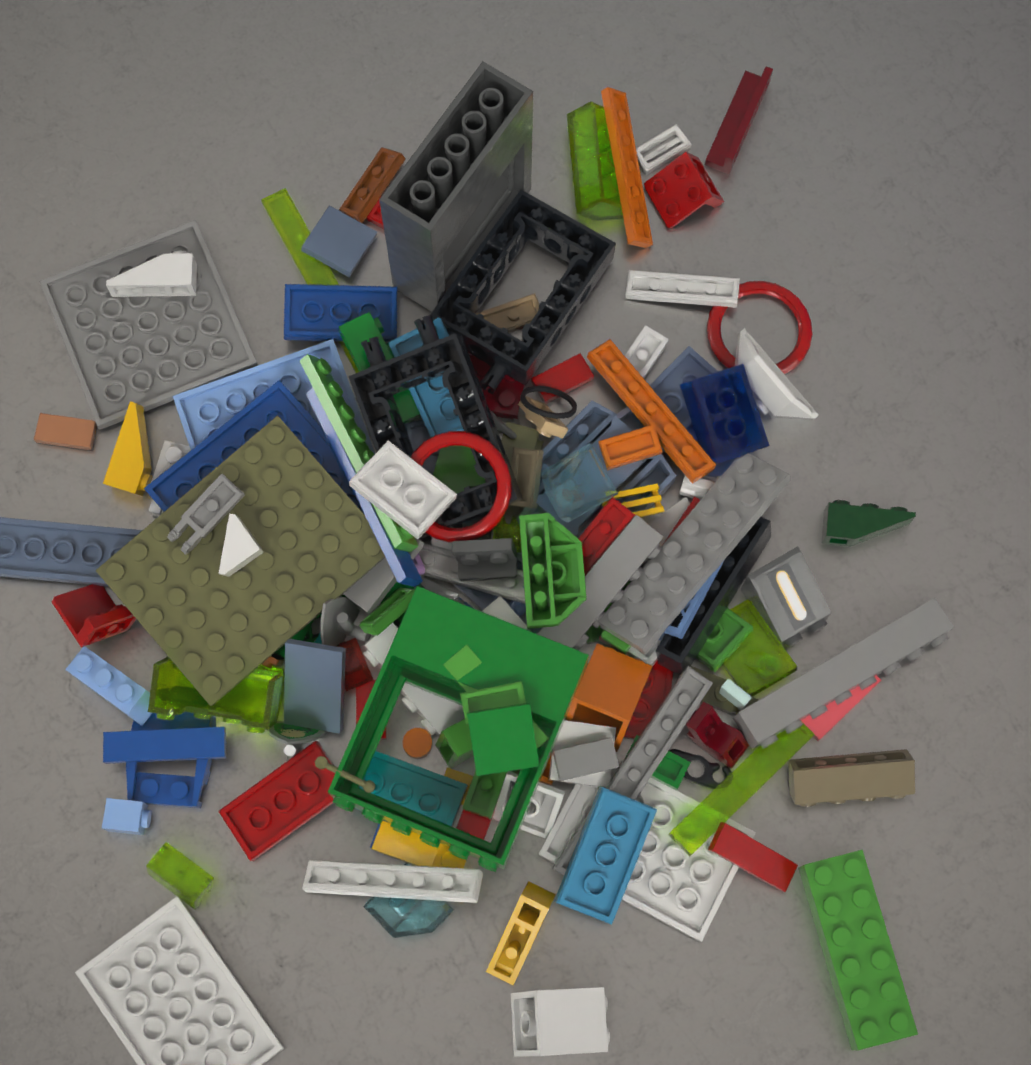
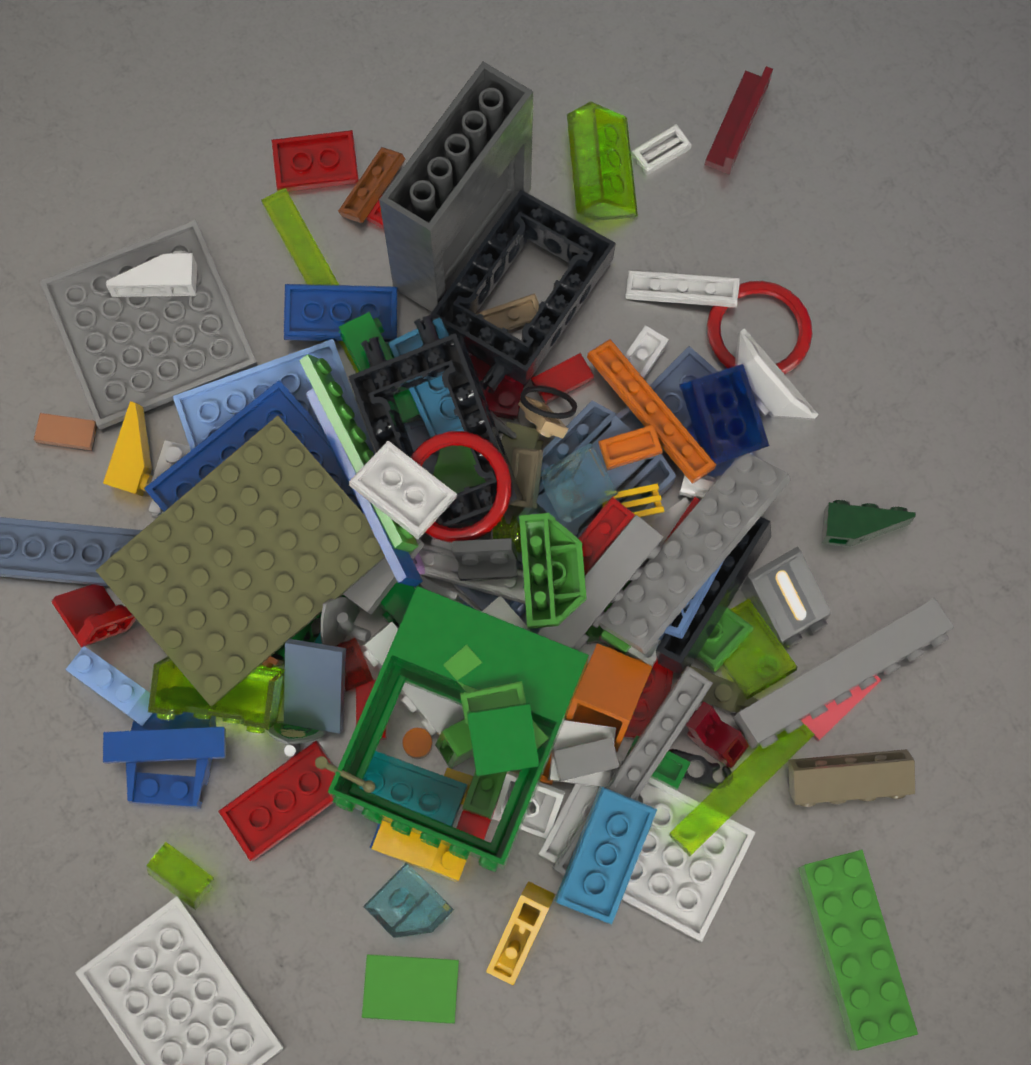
(126, 816): light blue brick -> none
(207, 512): light grey hinge -> none
(238, 547): white slope -> none
(315, 161): none -> red tile
(339, 241): sand blue tile -> none
(387, 612): bright green tile -> none
(393, 881): white tile -> none
(410, 989): none -> bright green tile
(559, 1022): white slope -> none
(626, 168): orange tile -> none
(682, 189): red bracket -> none
(735, 694): light aqua tile -> none
(752, 857): red tile -> none

